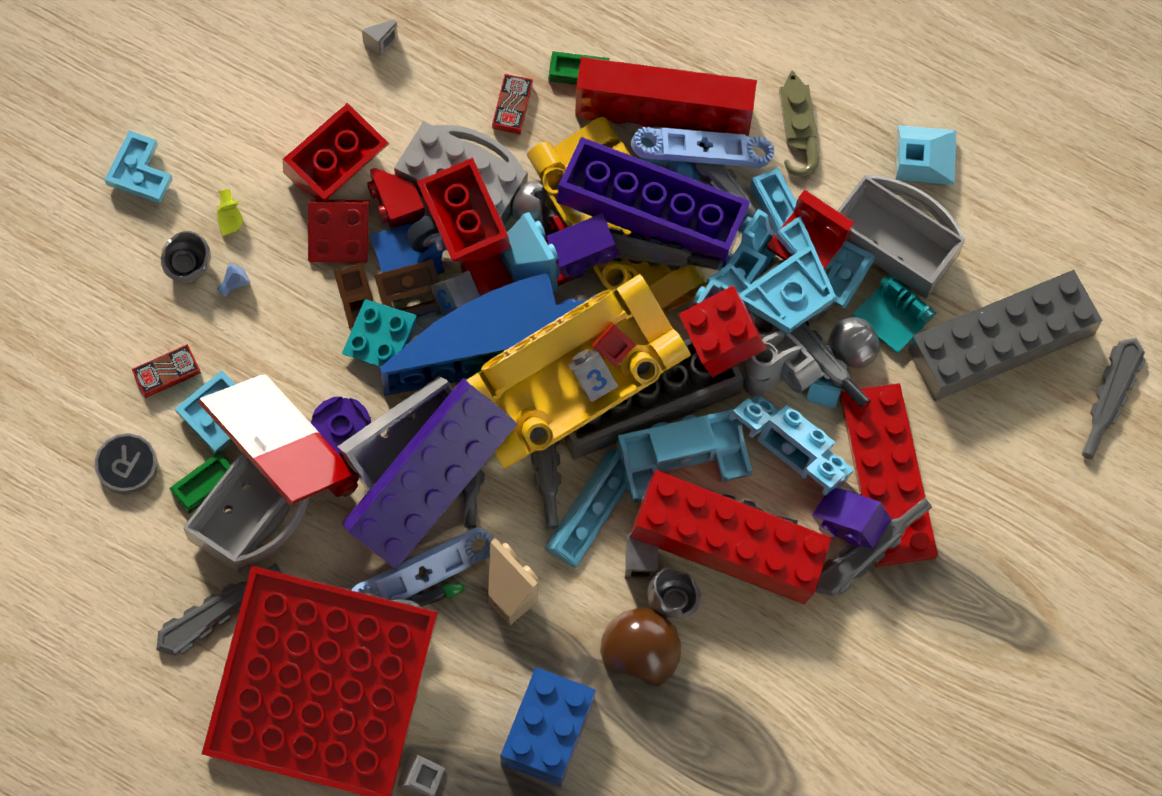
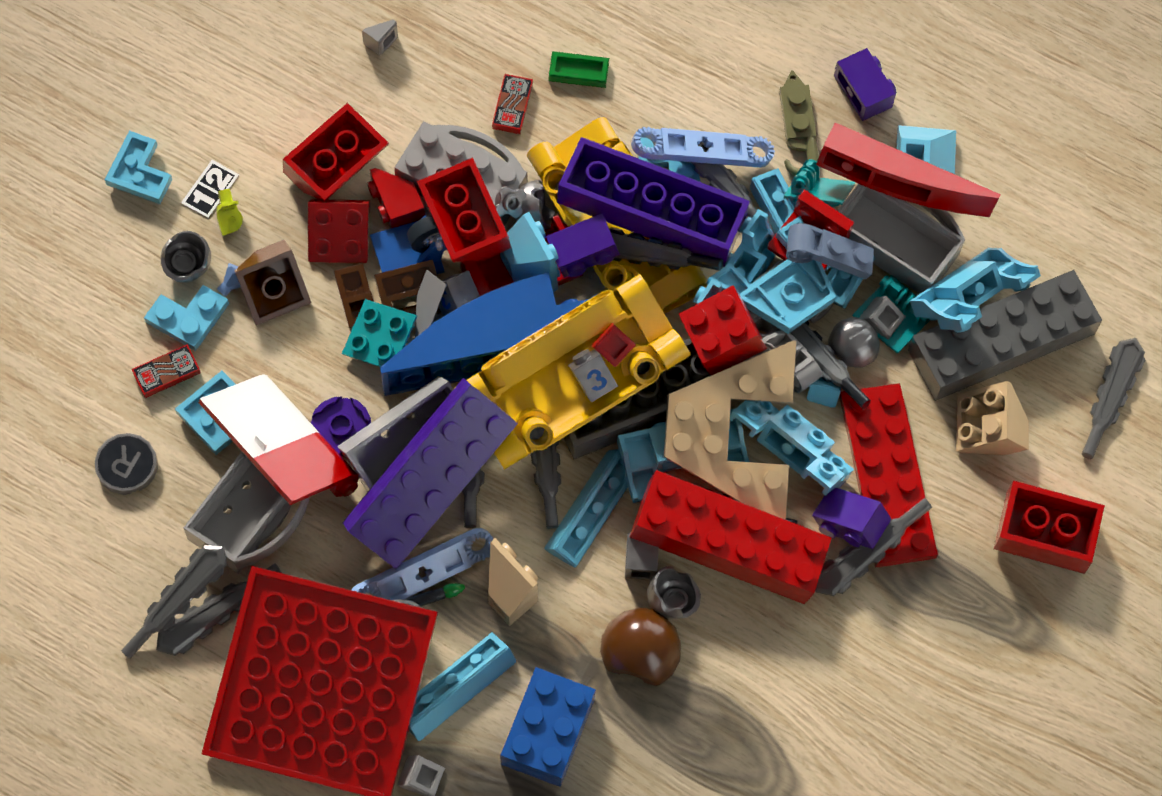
(190, 582): none -> dark grey sword
(191, 323): none -> medium azure plate
(199, 483): green tile -> none
(204, 193): none -> sticker
(272, 282): none -> reddish brown slope
(428, 301): none -> light grey sticker
(459, 684): none -> medium azure slope
(504, 196): none -> flat silver plate
(664, 97): red brick -> none
(700, 428): none -> tan wing
(811, 243): none -> sand blue plate
(828, 190): none -> teal hinge
(865, 84): none -> dark purple brick
(883, 316): none -> light grey slope
(902, 174): none -> red slope
(958, 295): none -> medium azure bracket
(991, 421): none -> tan slope
(1049, 527): none -> red brick

